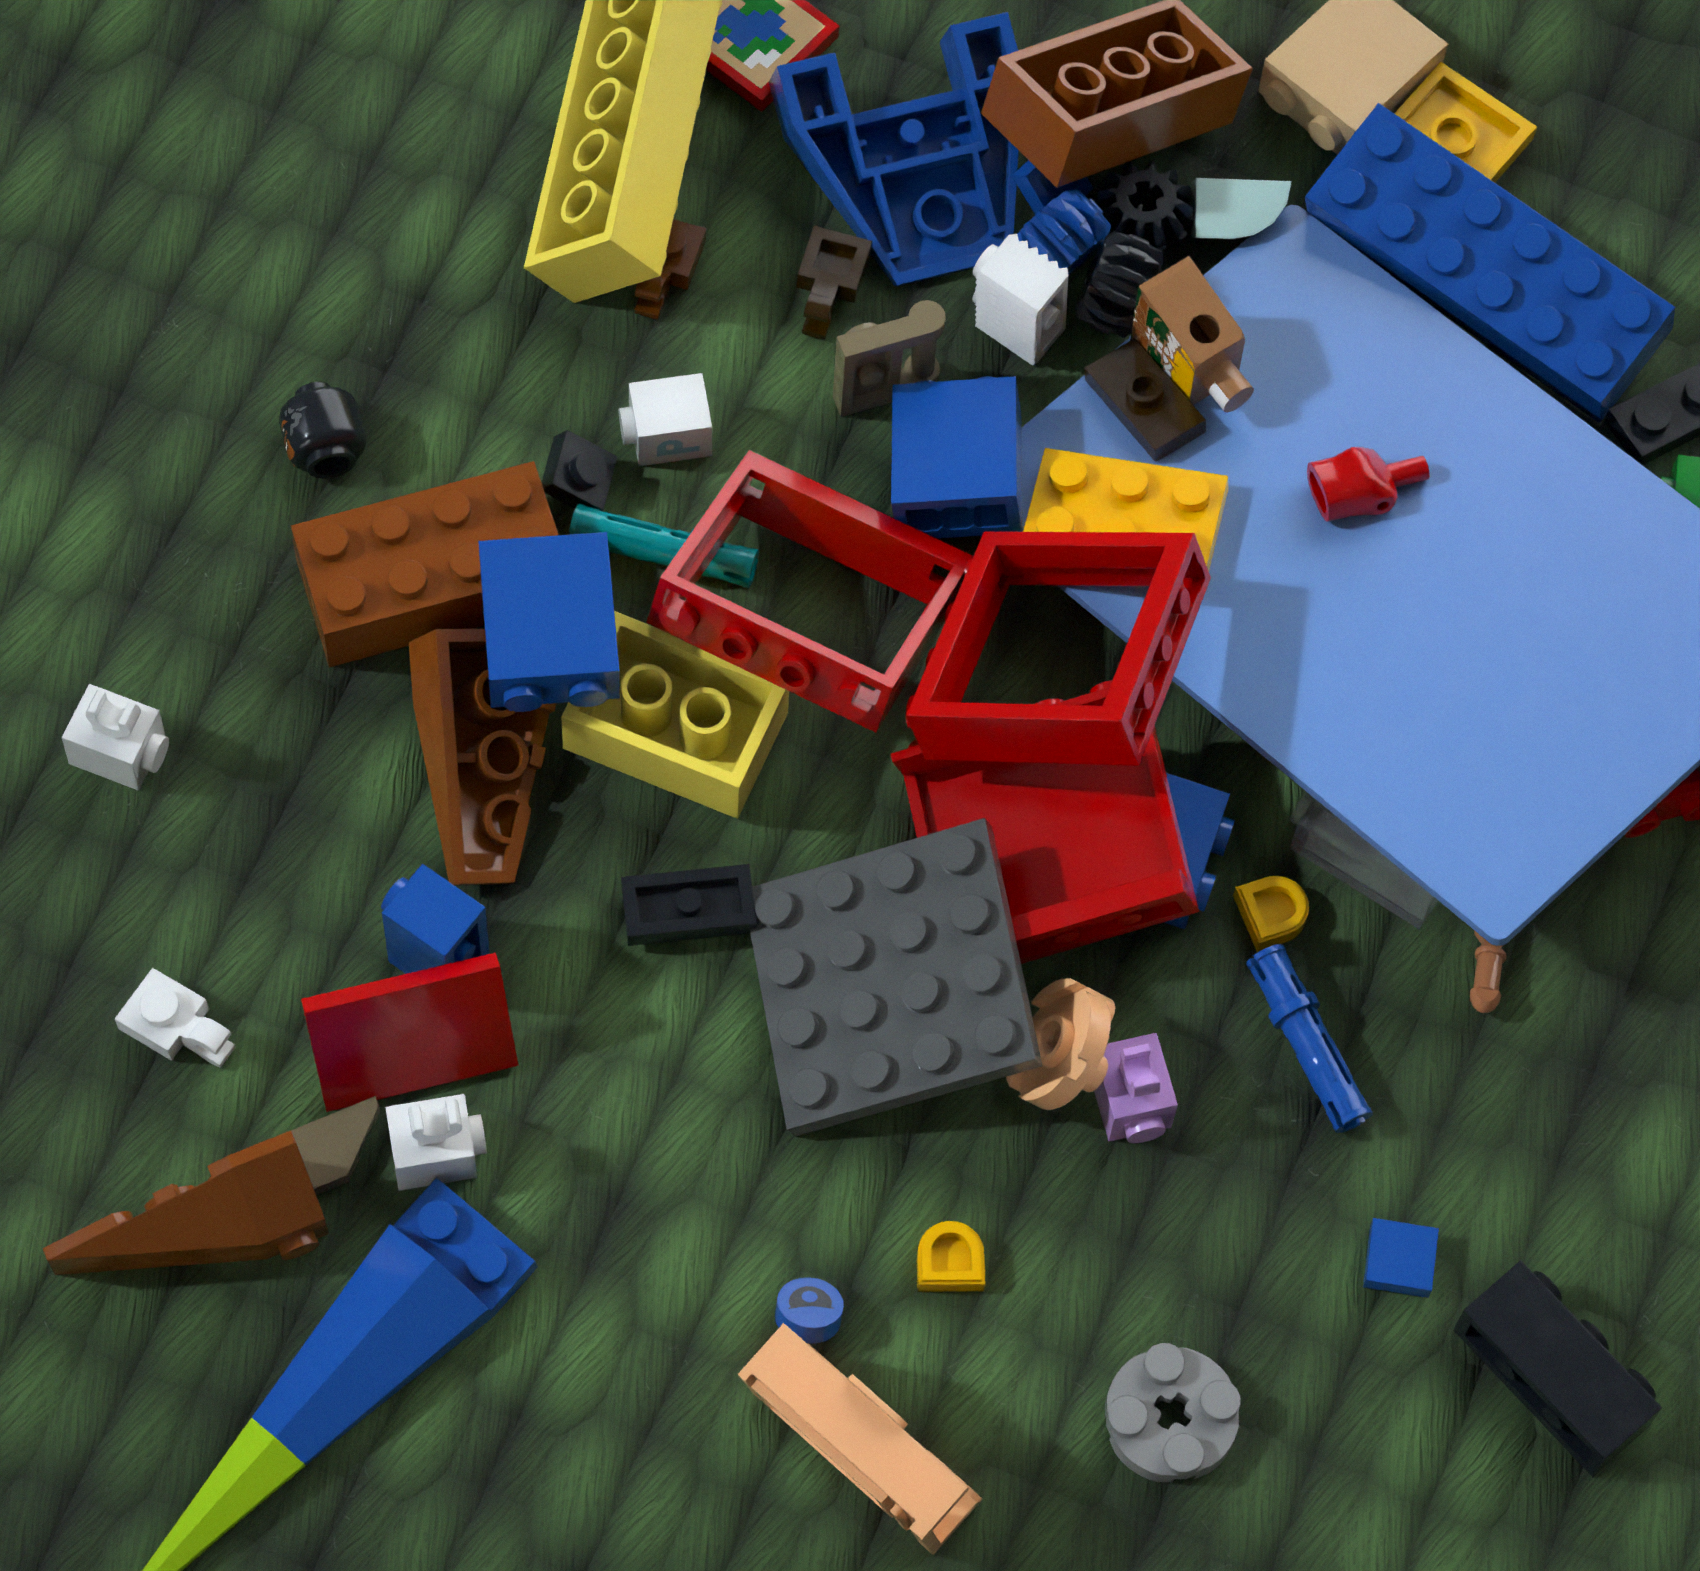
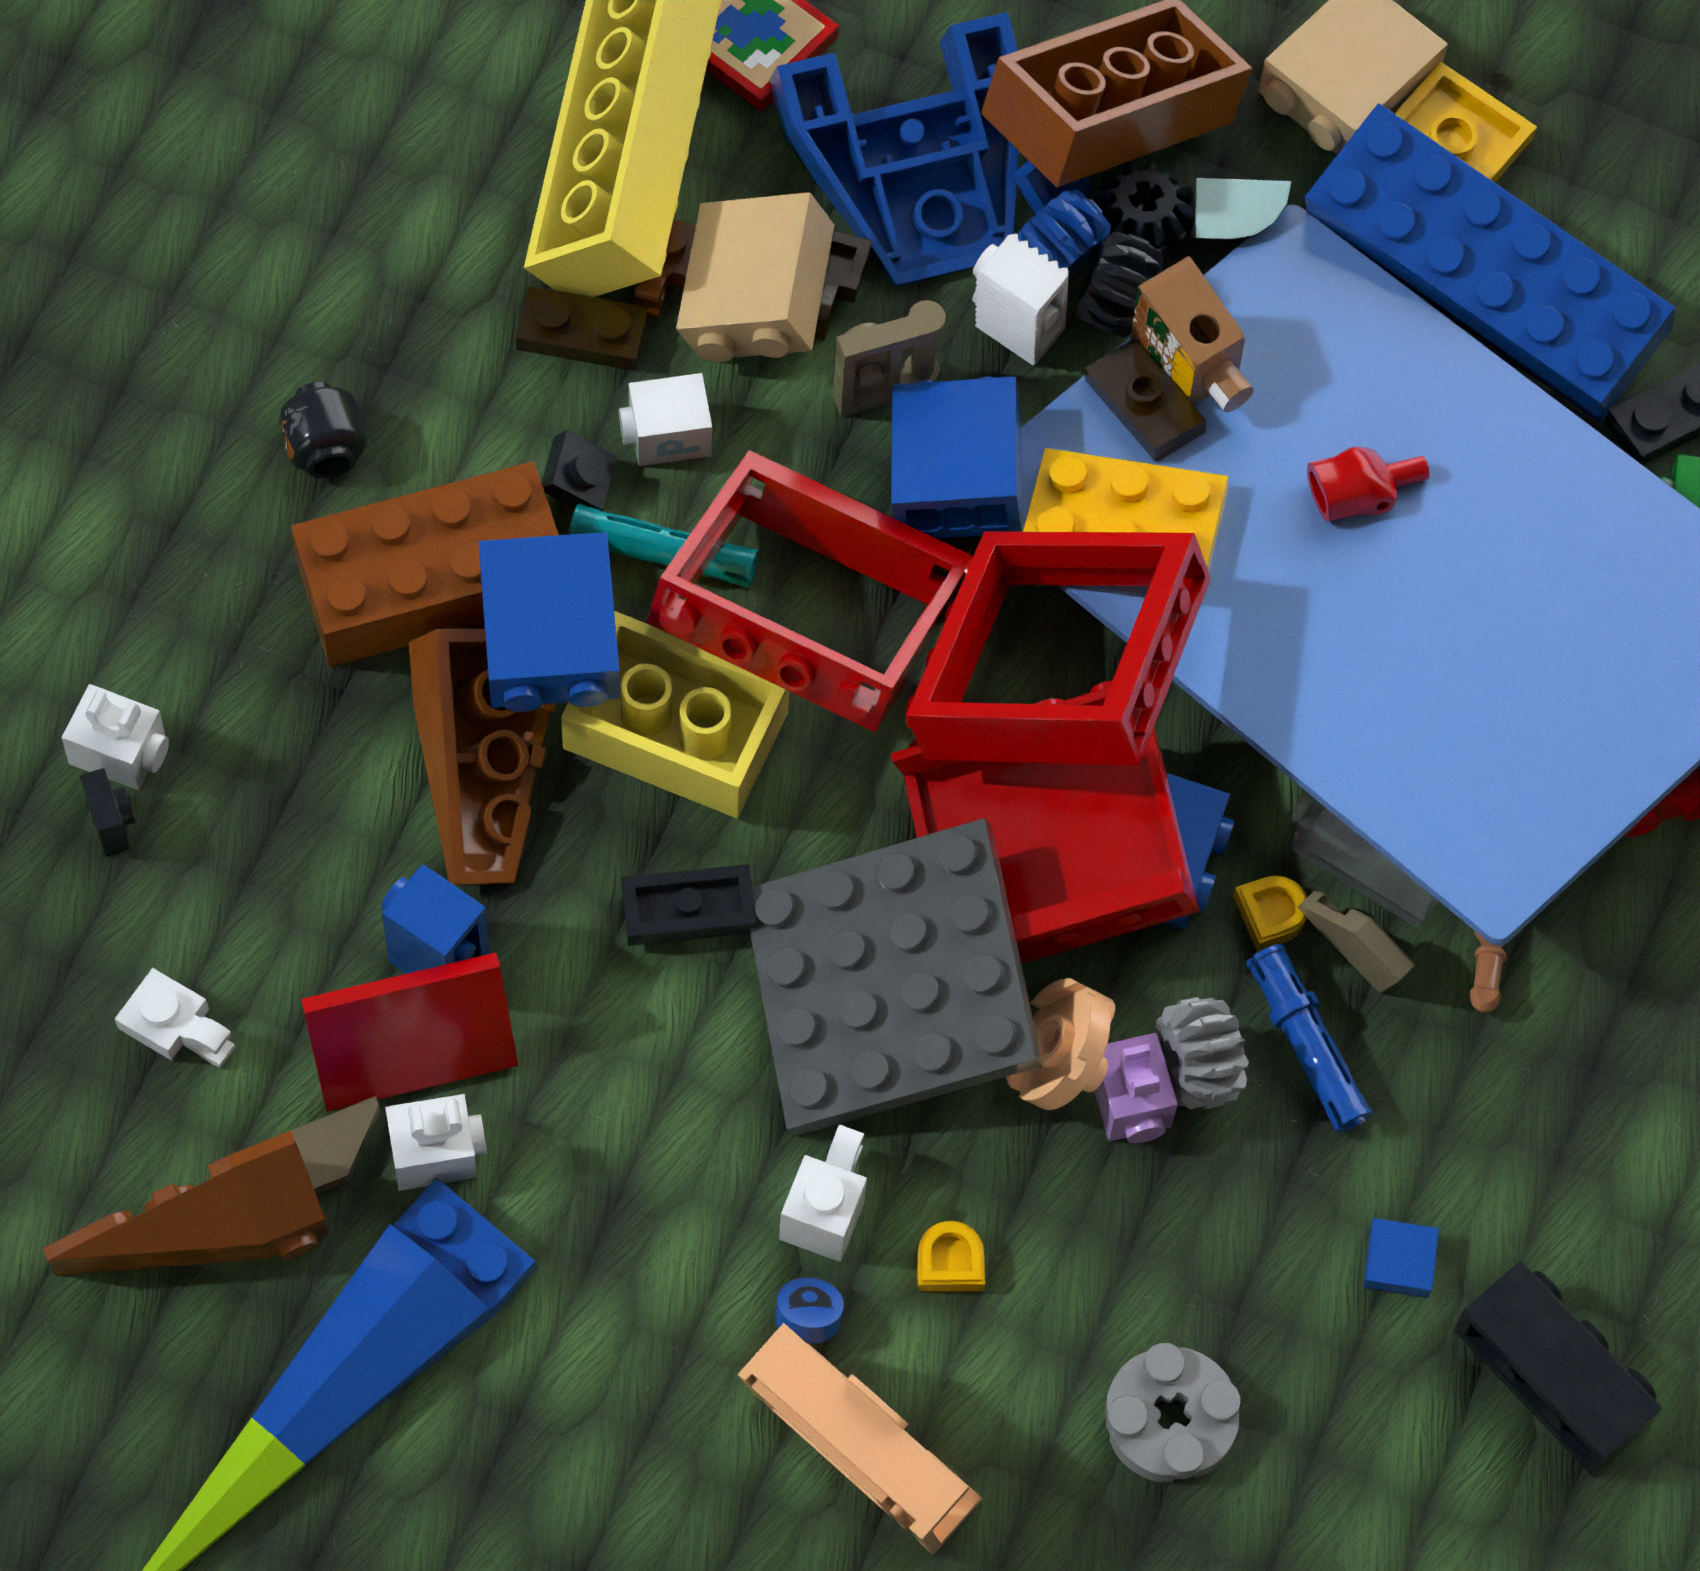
(109, 811): none -> black plate
(582, 328): none -> dark brown plate
(755, 277): none -> tan brick
(826, 1199): none -> white brick
(1202, 1052): none -> light grey gear
(1359, 941): none -> dark tan tile

